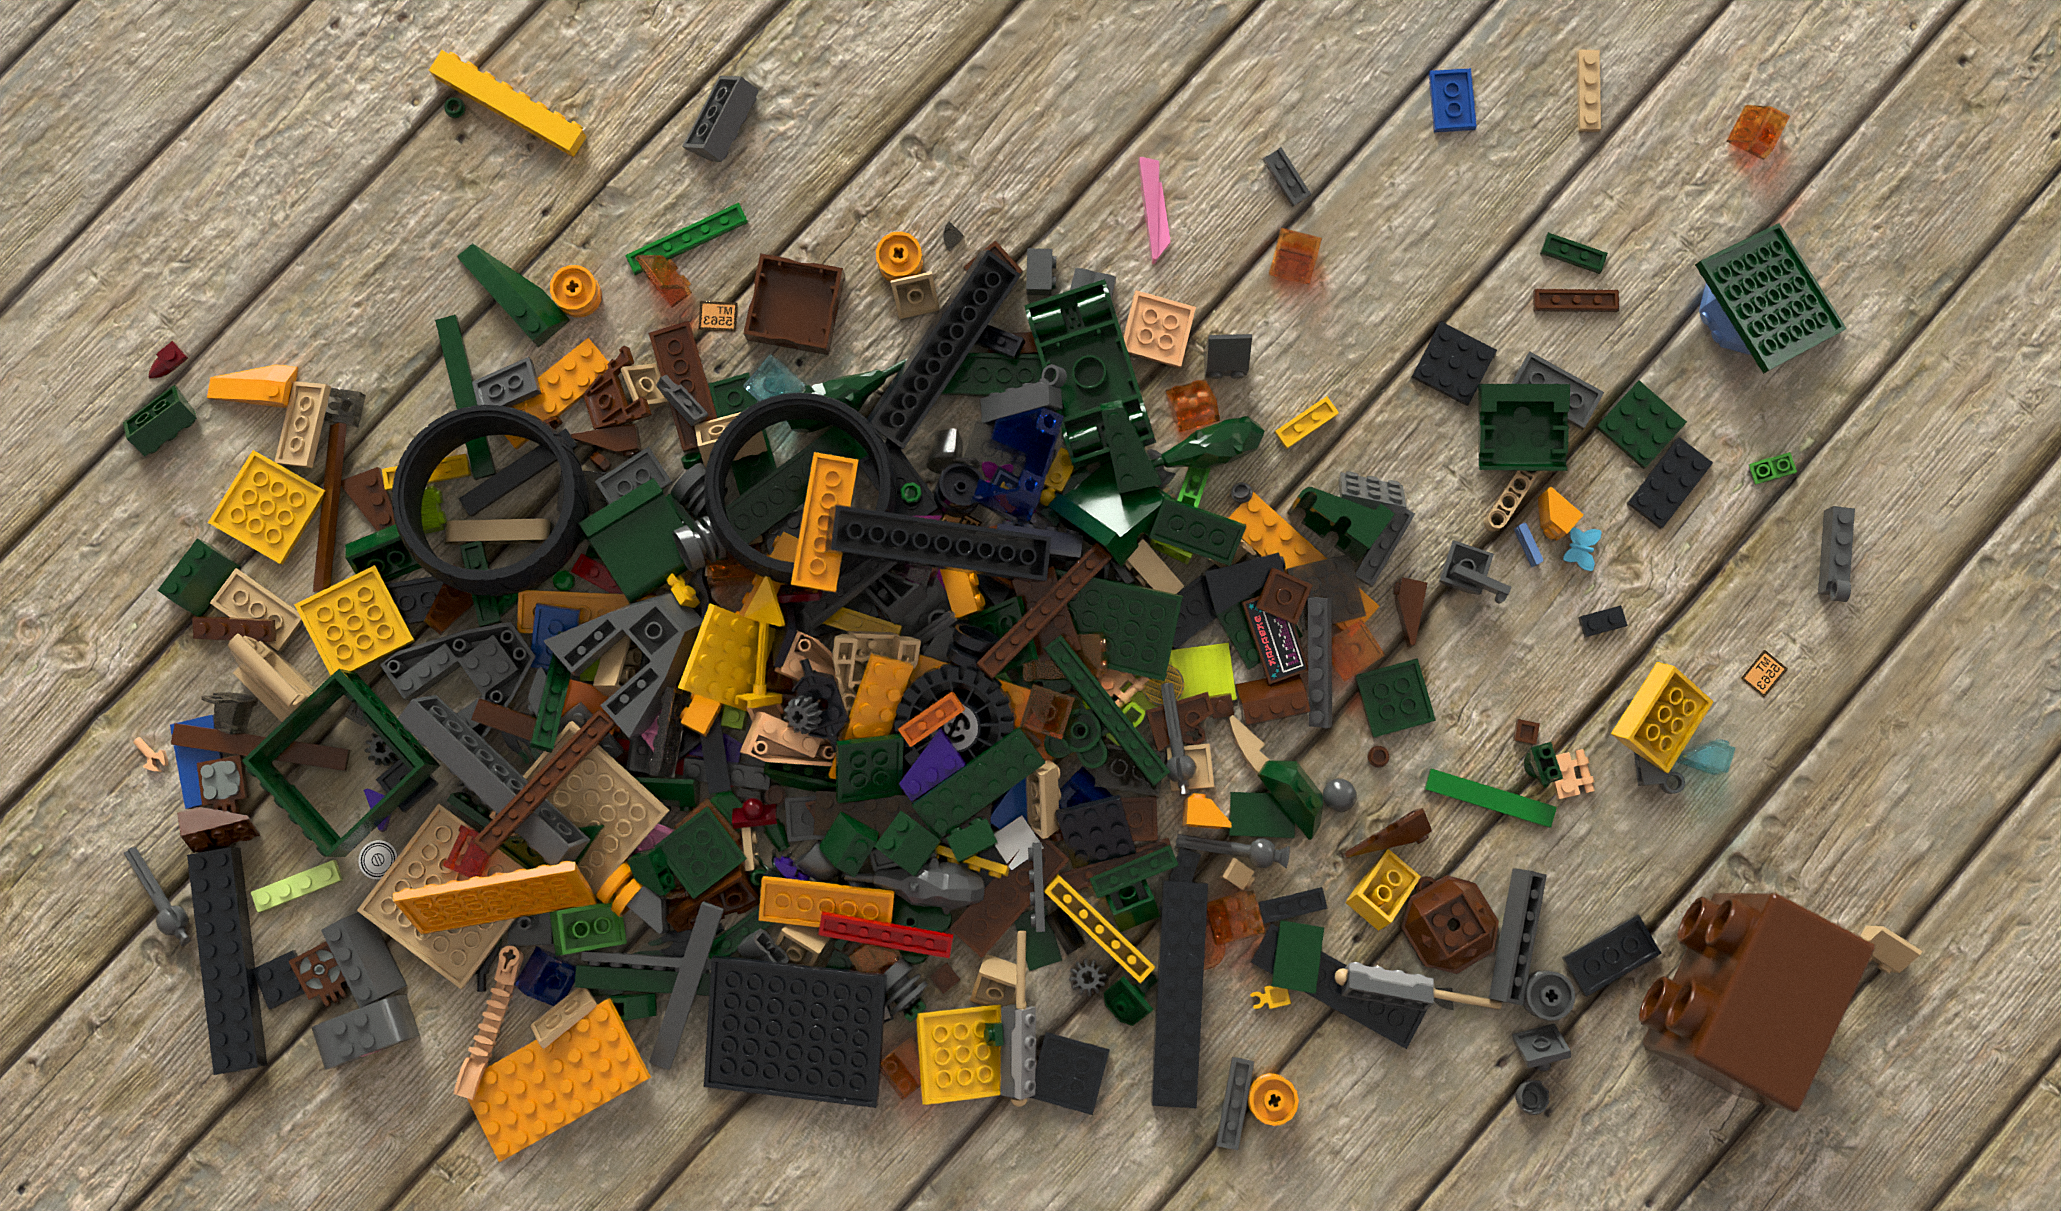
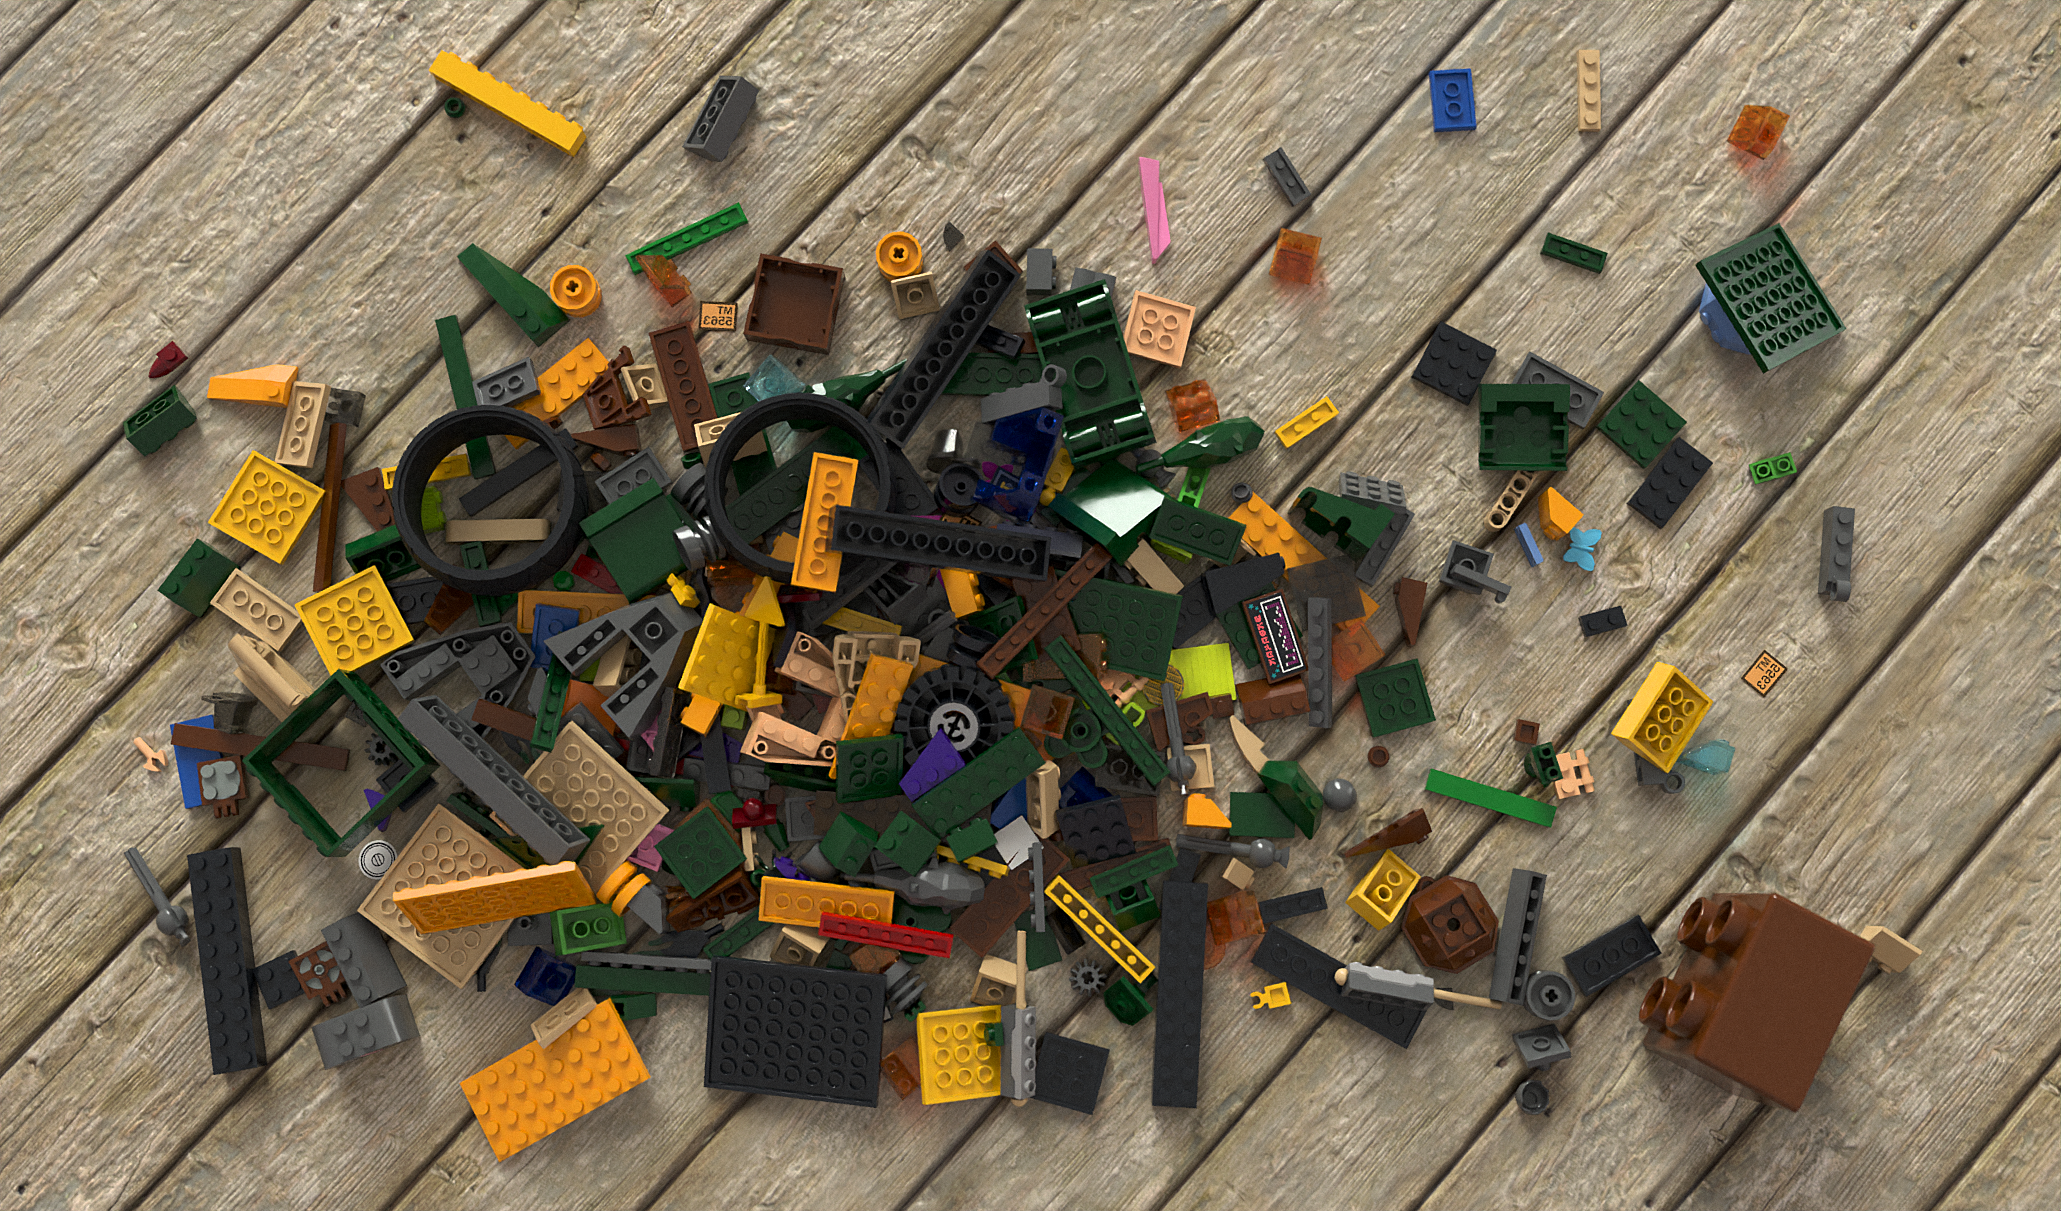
(212, 828): reddish brown slope -> none
(226, 628): reddish brown plate -> none
(296, 886): yellowish green plate -> none
(474, 858): clear red plate -> none
(475, 1065): light nougat piece -> none
(544, 783): reddish brown tile -> none
(651, 870): dark green slope -> none
(682, 401): dark grey hinge -> none
(686, 985): dark grey tile -> none
(761, 947): dark grey brick -> none
(803, 714): dark grey gear -> none
(820, 686): black plate -> none
(911, 493): green tile -> none
(931, 719): orange plate -> none
(945, 978): reddish brown plate -> none
(1129, 456): dark green wedge -> none
(1227, 355): dark grey slope -> none
(1235, 1103): dark grey plate -> none
(1284, 596): reddish brown plate -> none
(1284, 1105): light orange wheel -> none
(1297, 956): dark green tile -> none
(1576, 300): reddish brown tile -> none

